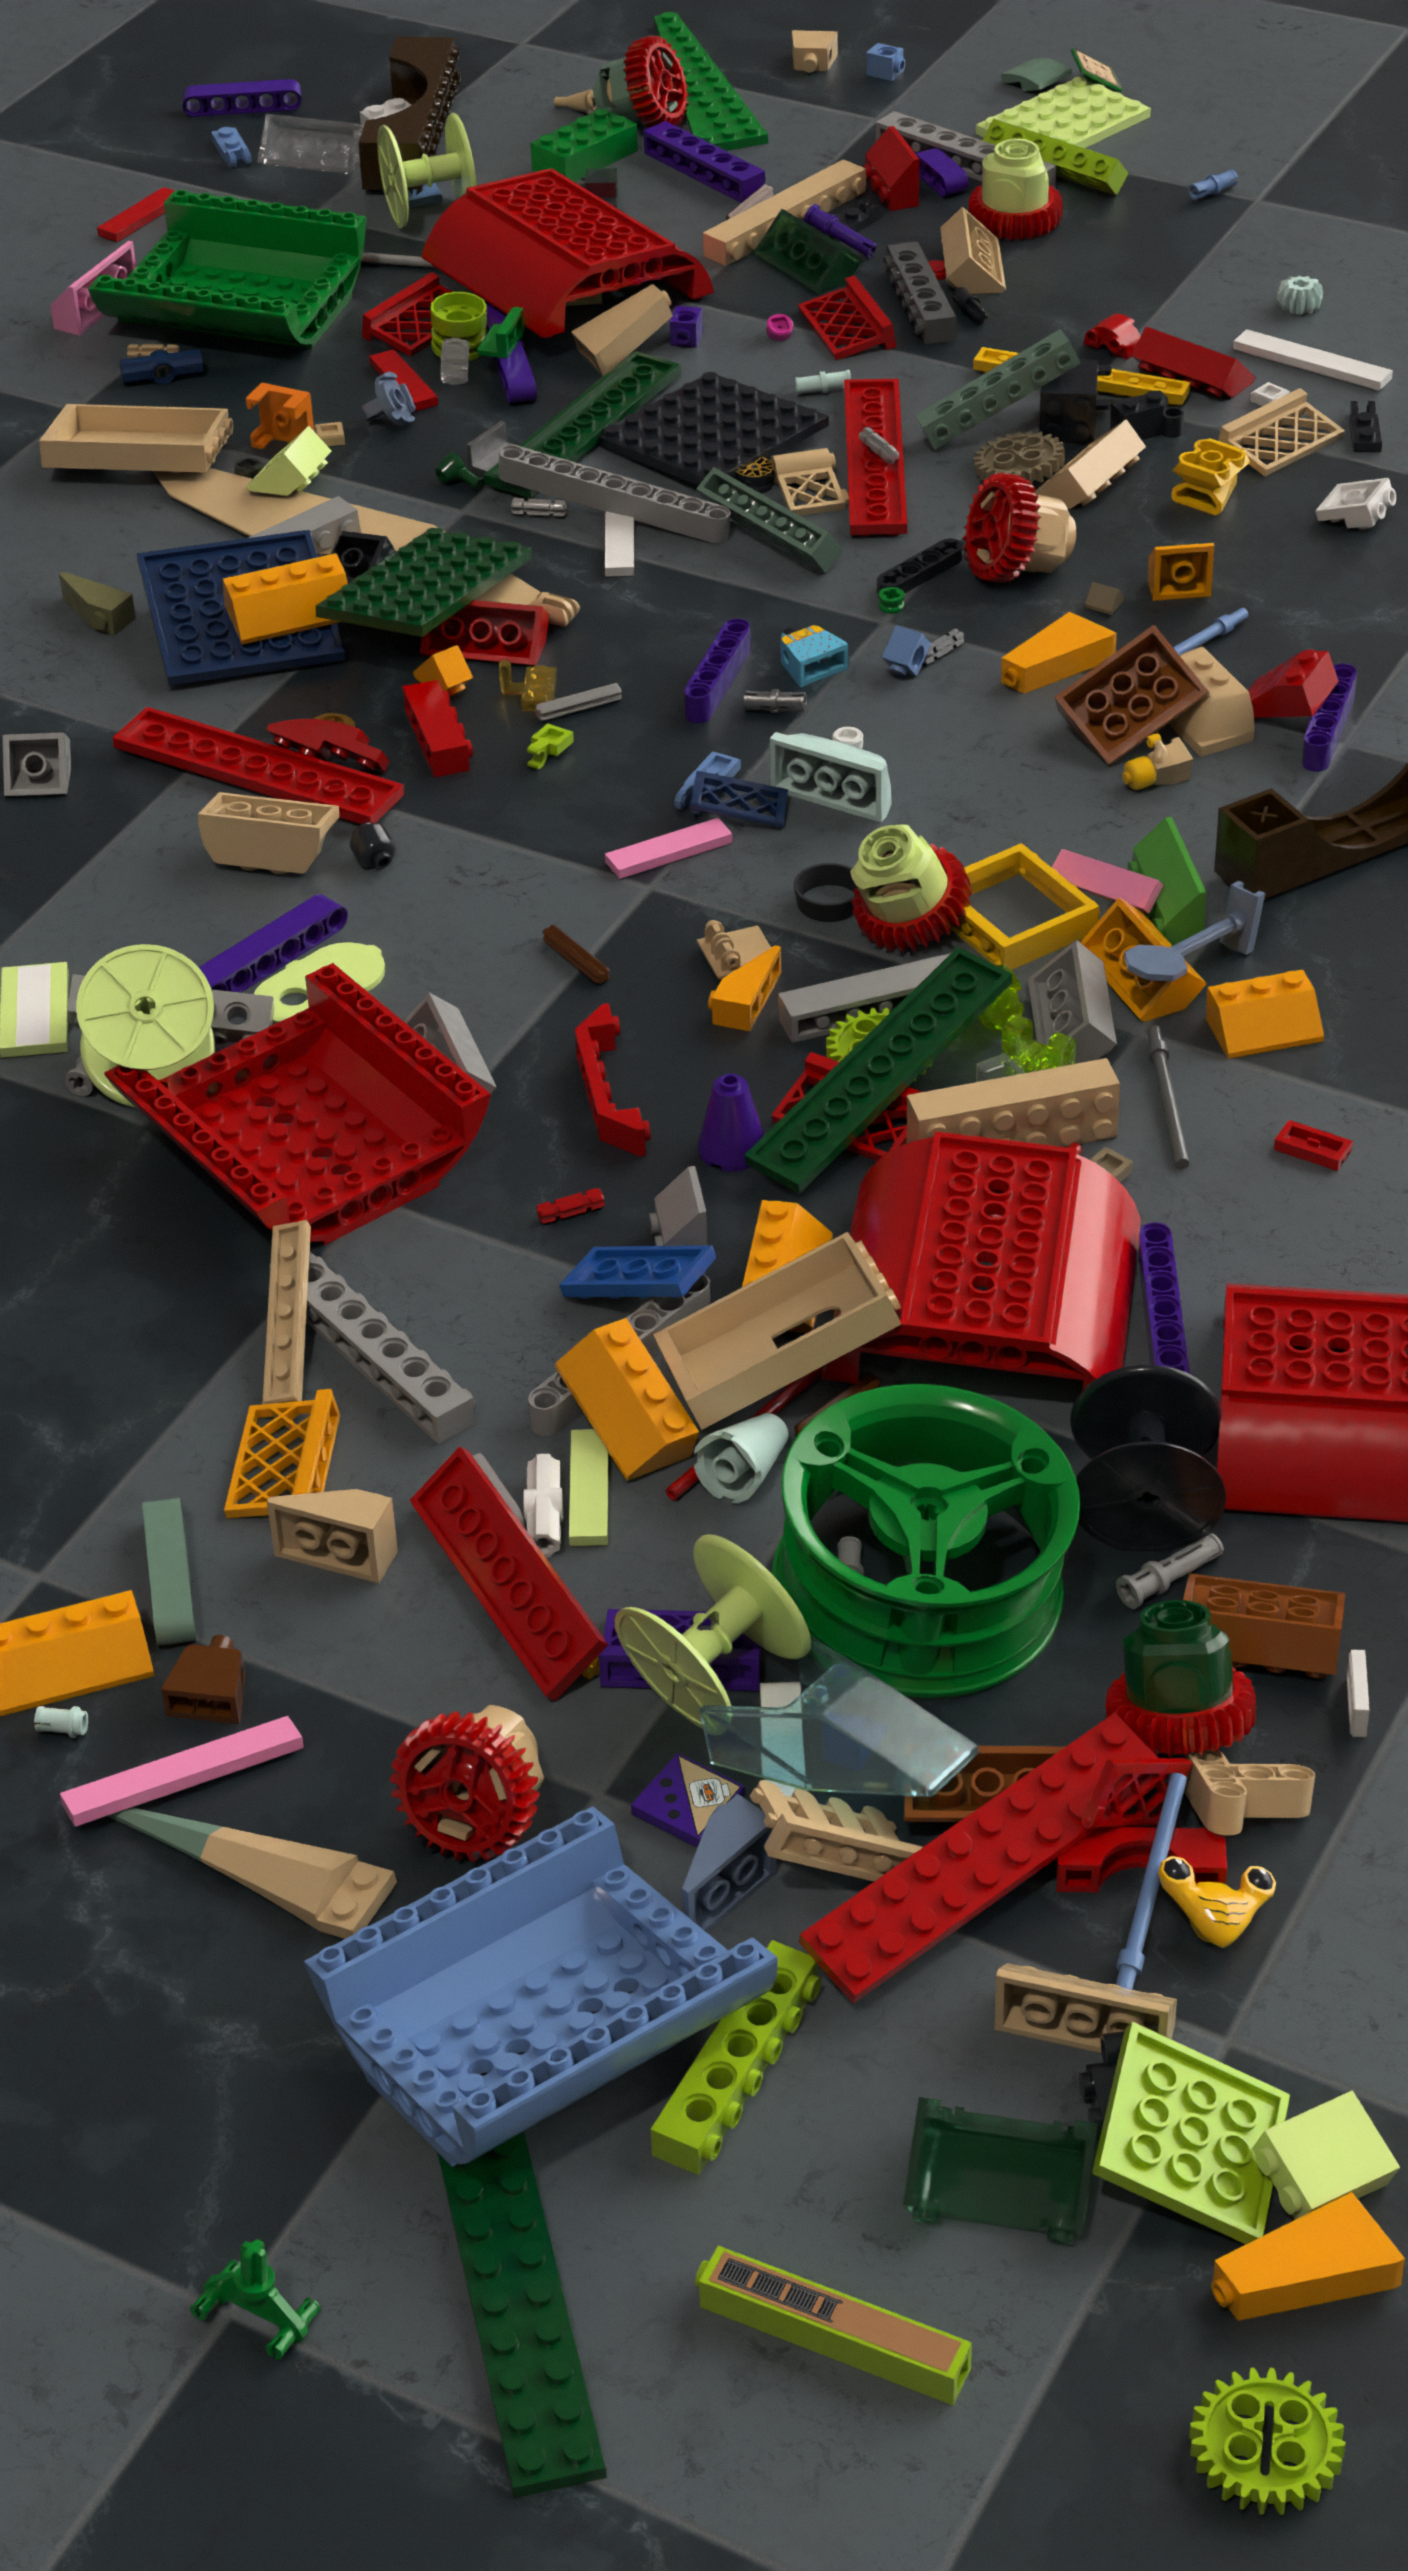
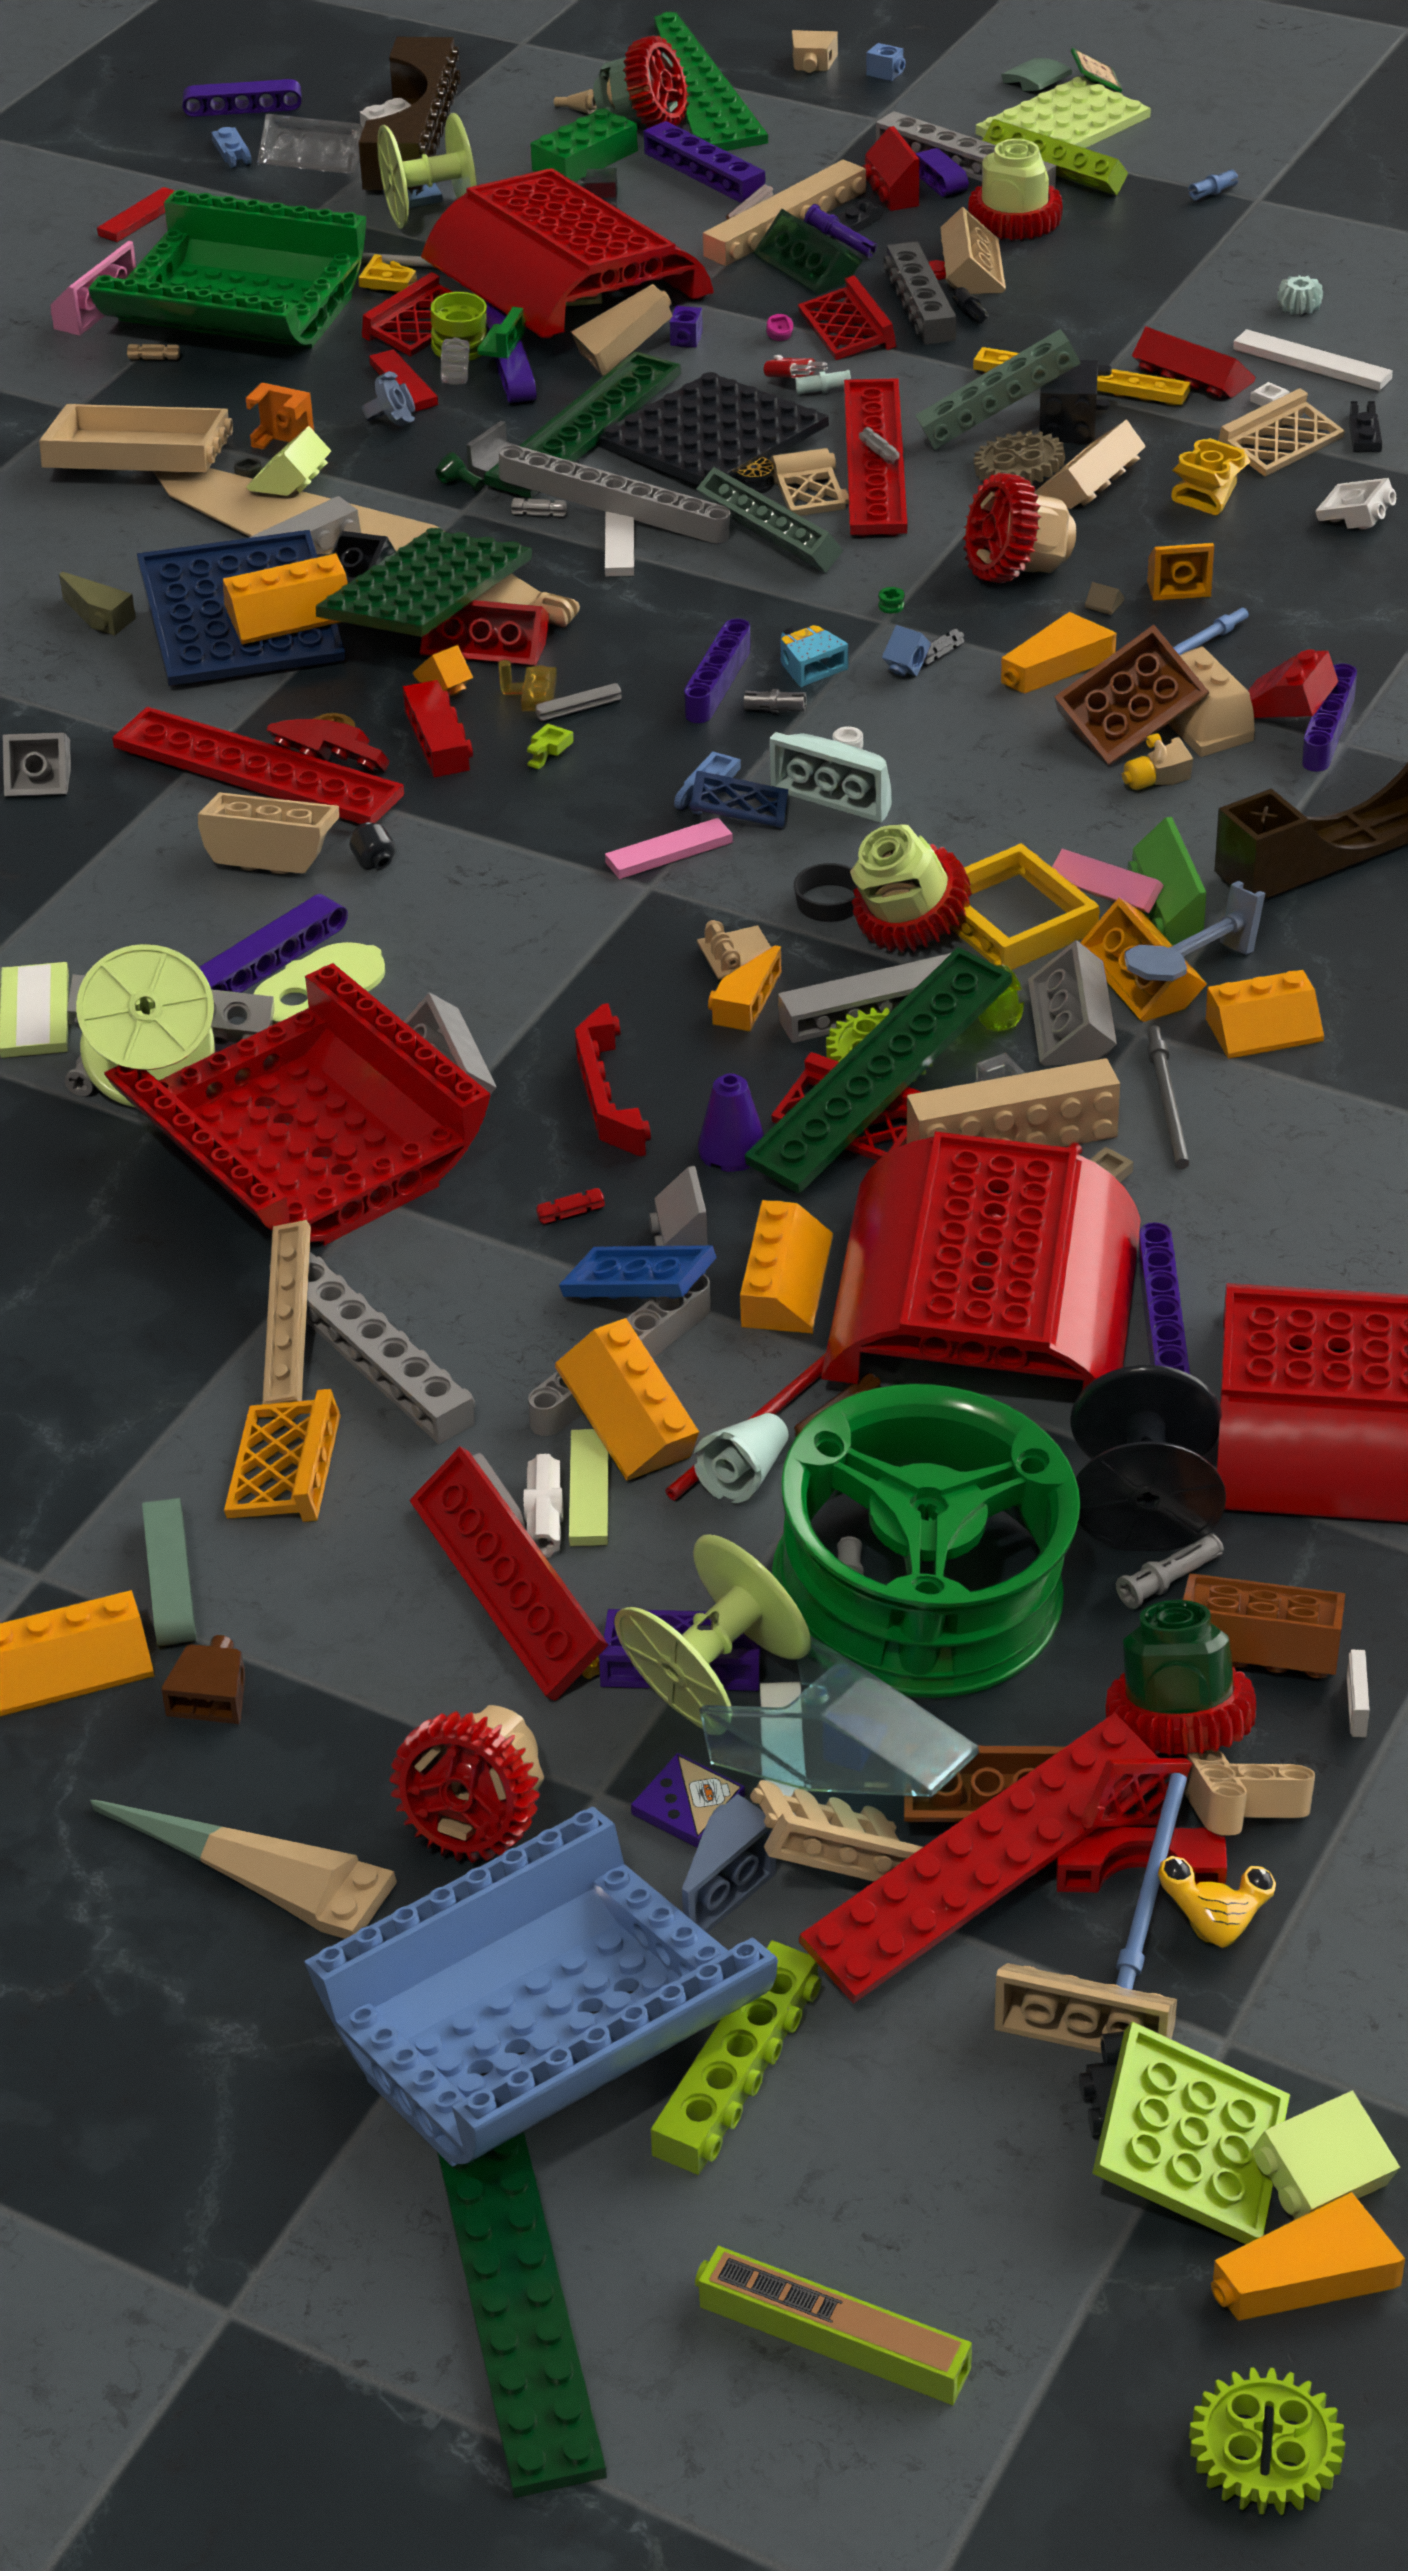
(71, 1722): light aqua pin -> none
(145, 368): dark blue piece -> none
(181, 1771): bright pink tile -> none
(252, 2287): green axle -> none
(331, 433): tan tile -> none
(335, 1531): tan slope -> none
(383, 276): none -> yellow wing
(576, 954): reddish brown axle -> none
(727, 1351): tan panel -> none
(792, 367): none -> red piece
(923, 566): black beam -> none
(1000, 2171): clear green windscreen -> none
(1032, 1055): clear neon green piece -> none
(1116, 333): red cylinder -> none
(1148, 415): black hinge -> none
(1313, 1145): red tile -> none

